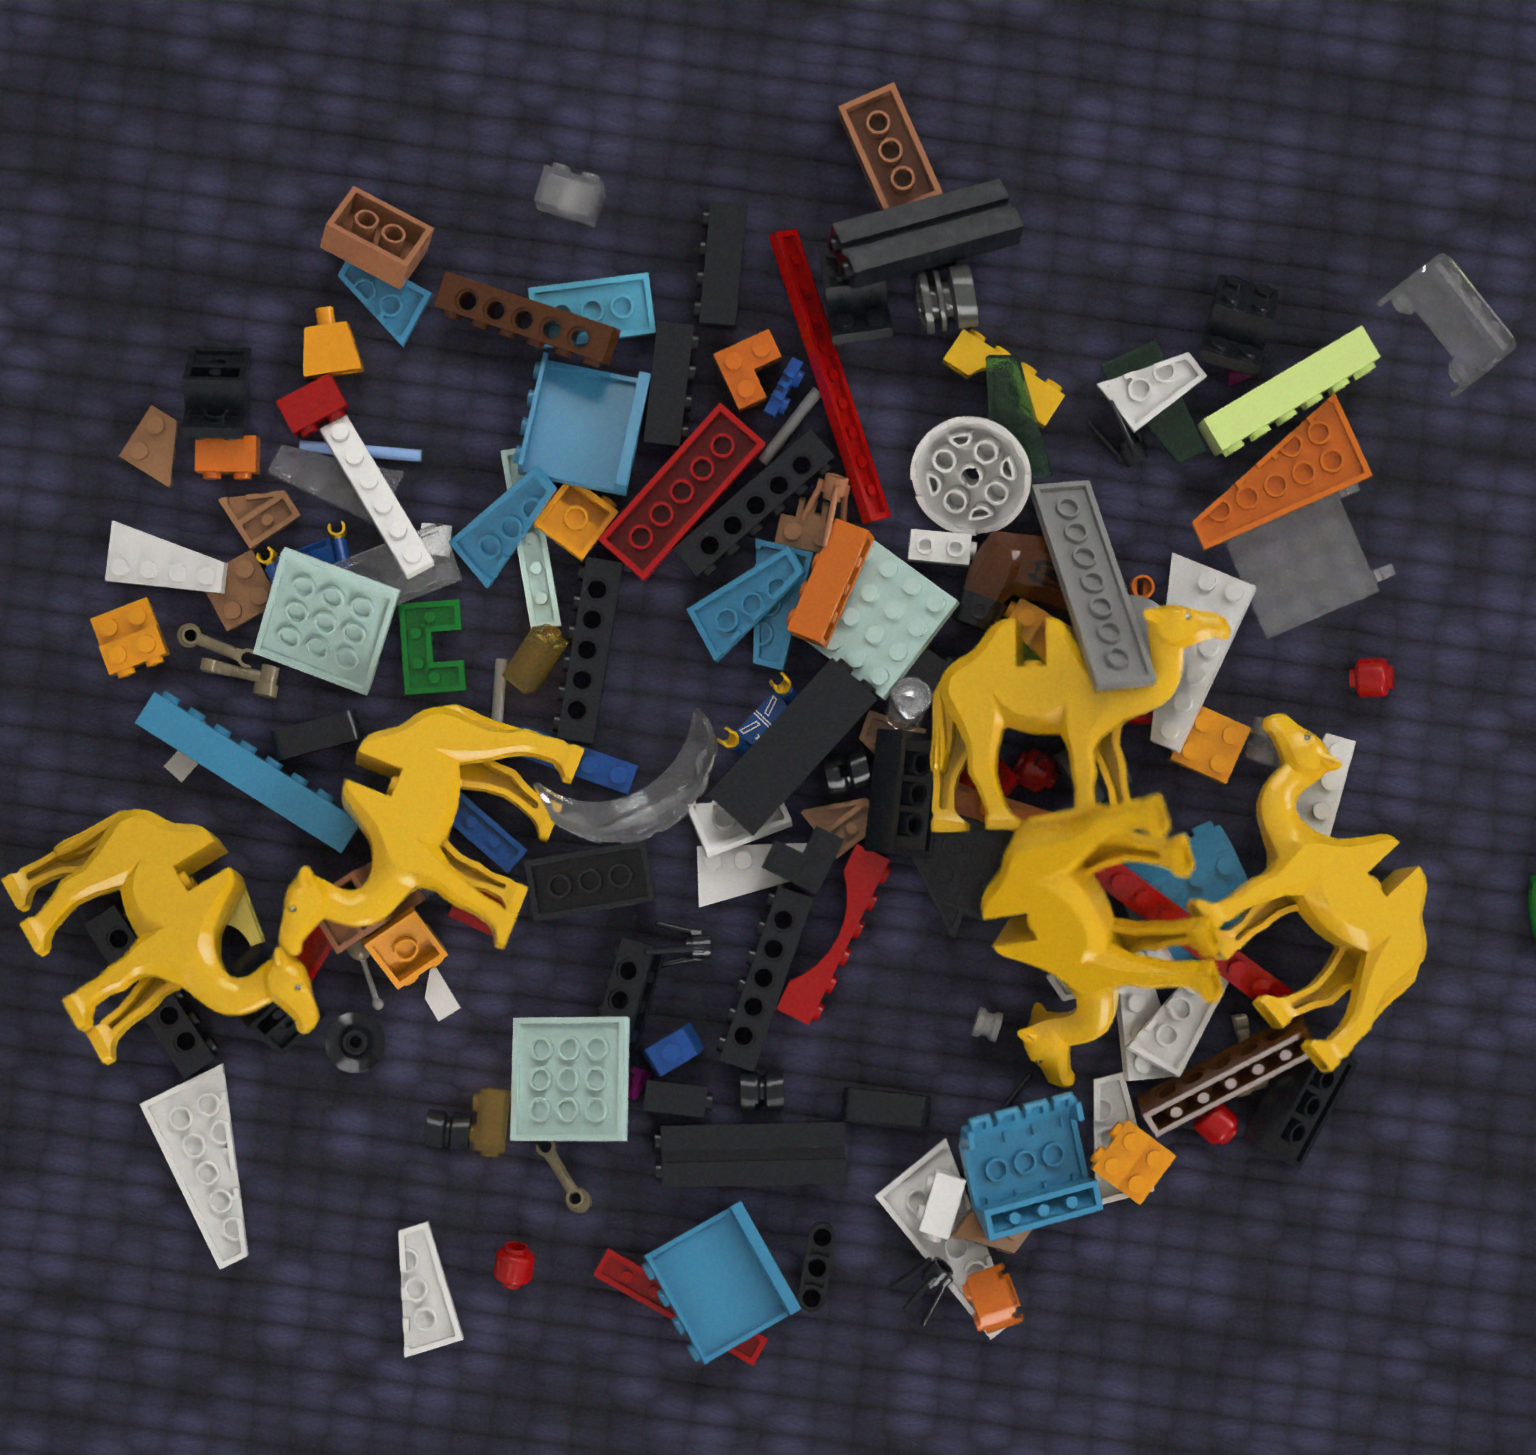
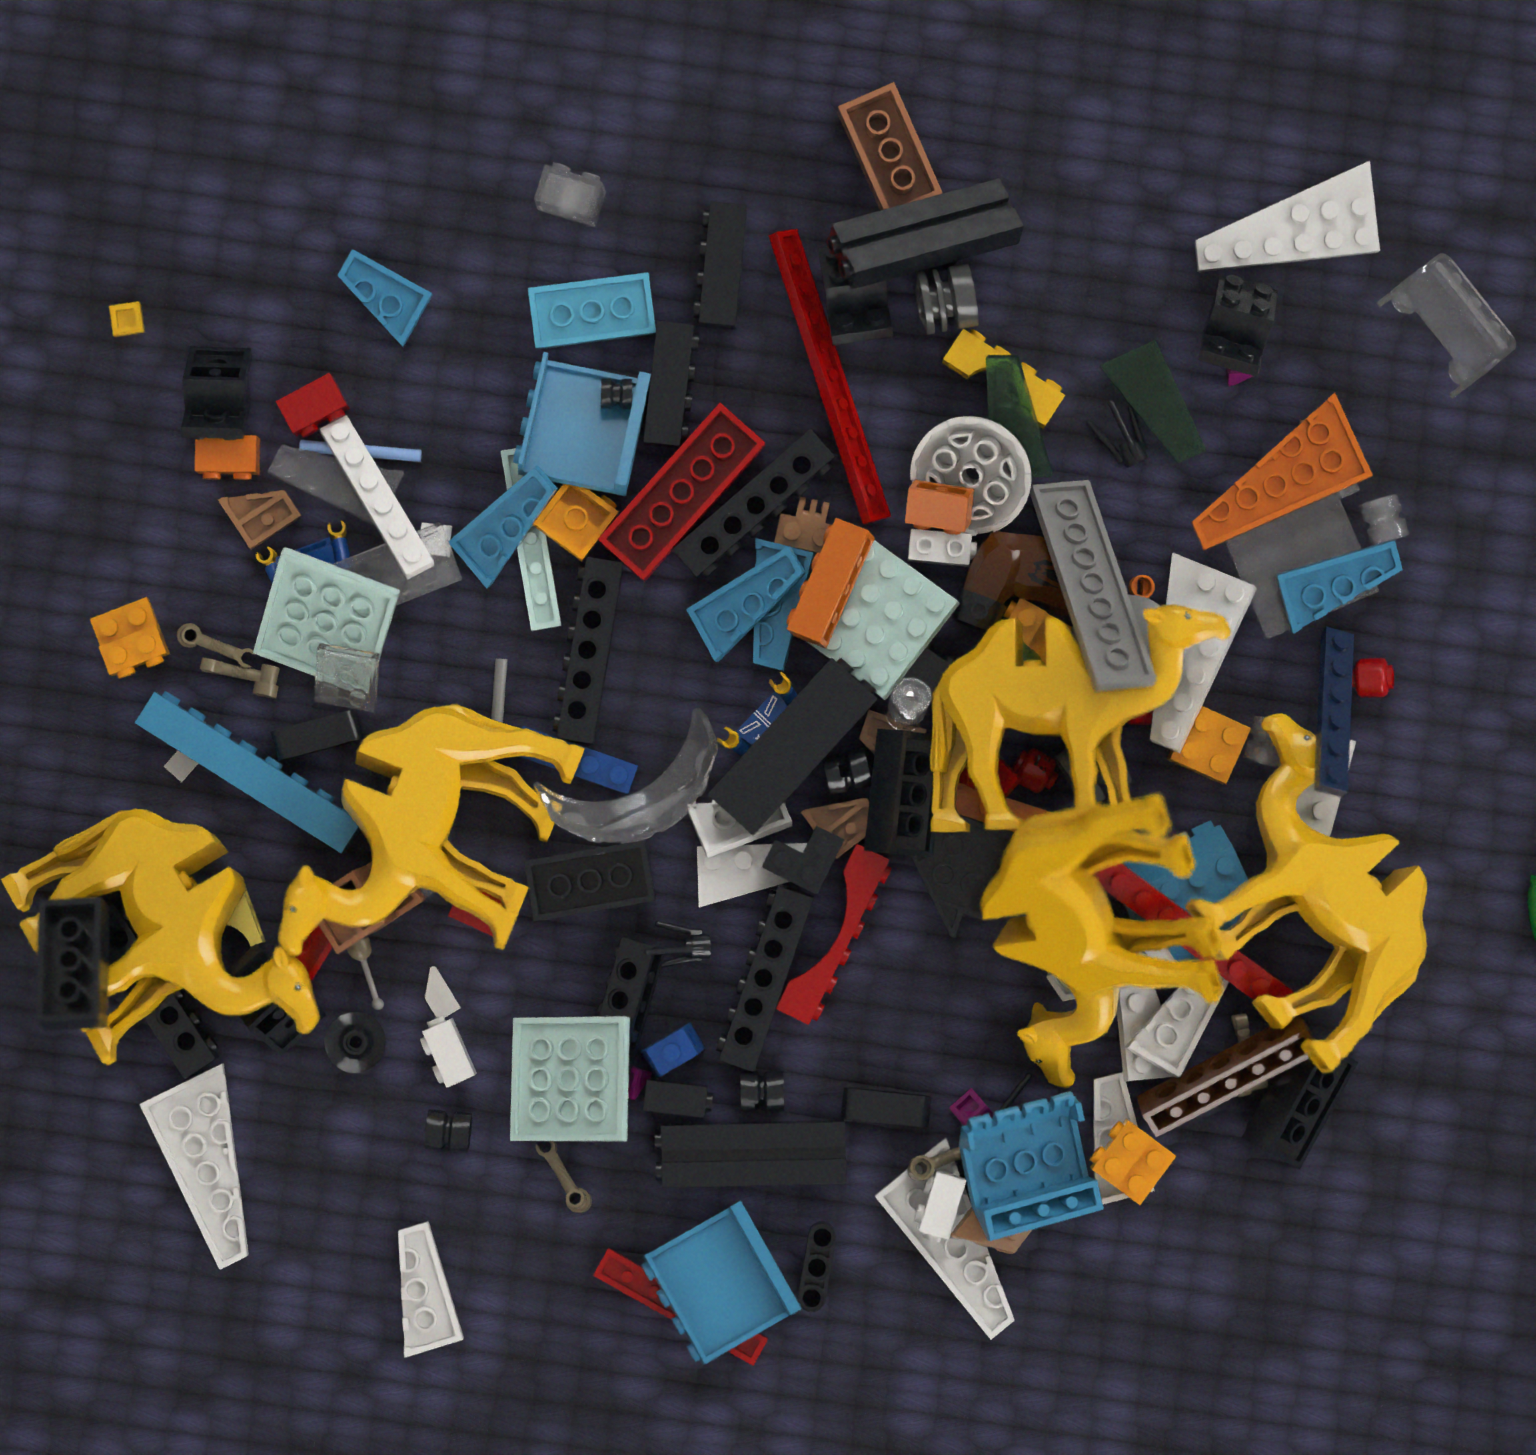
(72, 964): none -> black brick
(126, 319): none -> yellow tile
(152, 561): white wing -> none
(153, 445): medium nougat wing -> none
(245, 591): medium nougat plate -> none
(329, 347): light orange torso -> none
(346, 677): none -> clear plate
(376, 237): nougat brick -> none
(405, 948): light orange plate -> none
(416, 629): green plate -> none
(448, 1051): none -> white brick
(456, 290): reddish brown brick -> none
(487, 835): blue plate -> none
(492, 1123): clear yellow brick -> none
(514, 1265): red head -> none
(535, 658): clear yellow brick -> none
(616, 393): none -> black wheel
(739, 368): orange brick -> none
(789, 427): light grey bar -> none
(790, 377): blue hinge -> none
(836, 490): nougat plant -> none
(930, 1164): none -> dark tan brick
(935, 1274): black plant -> none
(939, 506): none -> orange brick
(969, 1106): none -> magenta slope
(987, 1024): light grey wheel -> none
(993, 1299): orange brick -> none
(1151, 390): white wing -> none
(1217, 1124): red head -> none
(1295, 387): yellowish green brick -> none
(1314, 224): none -> white wing
(1326, 584): none -> dark azure wing
(1334, 712): none -> dark blue plate
(1384, 519): none -> clear wheel

